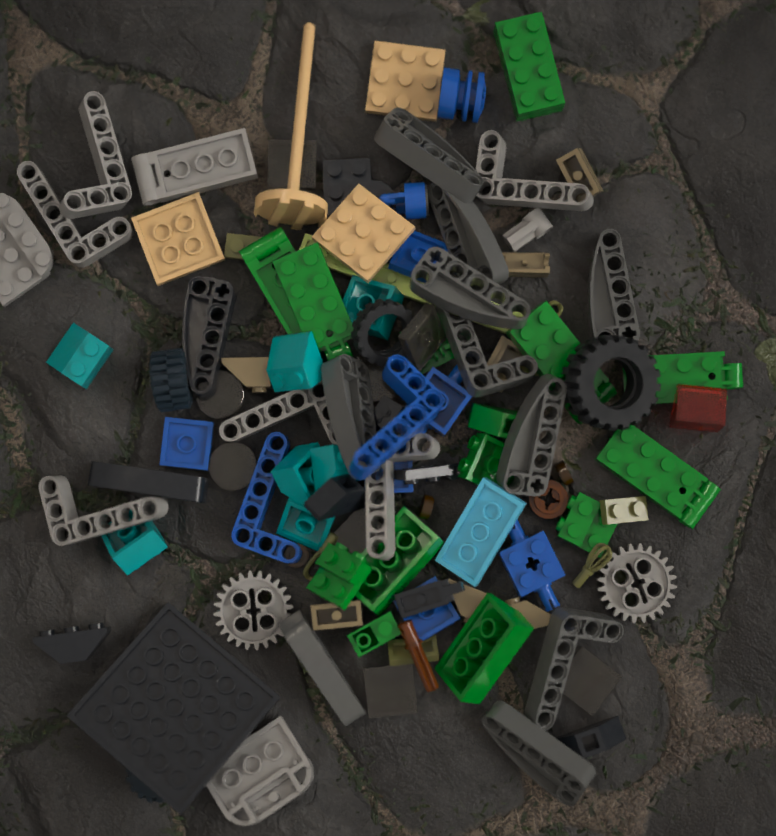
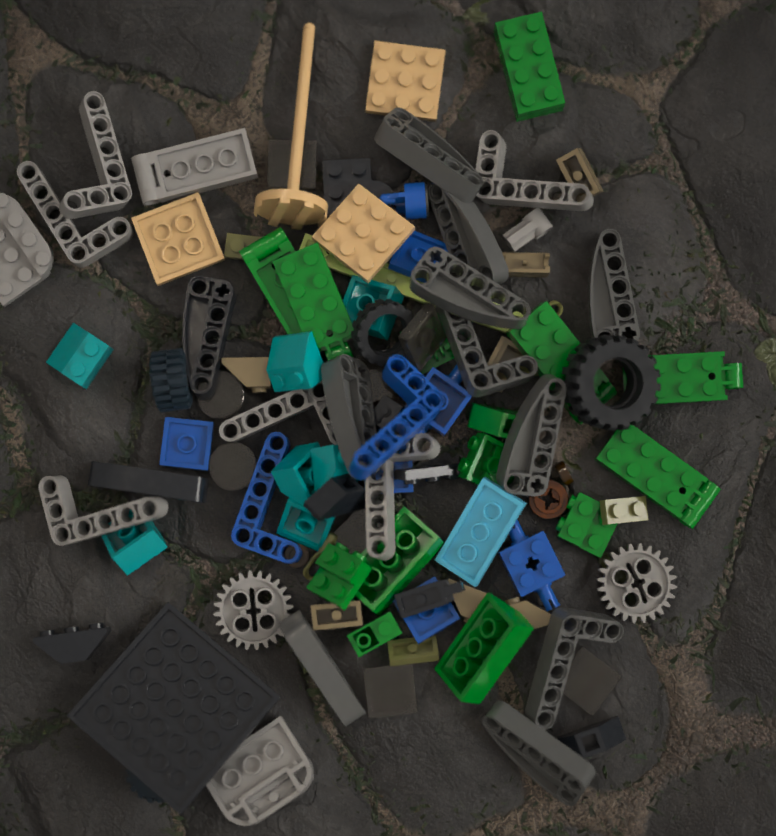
(418, 655): reddish brown axle -> none
(426, 507): dark brown tile -> none
(461, 95): blue wheel -> none
(589, 570): olive piece -> none
(699, 408): clear red slope -> none

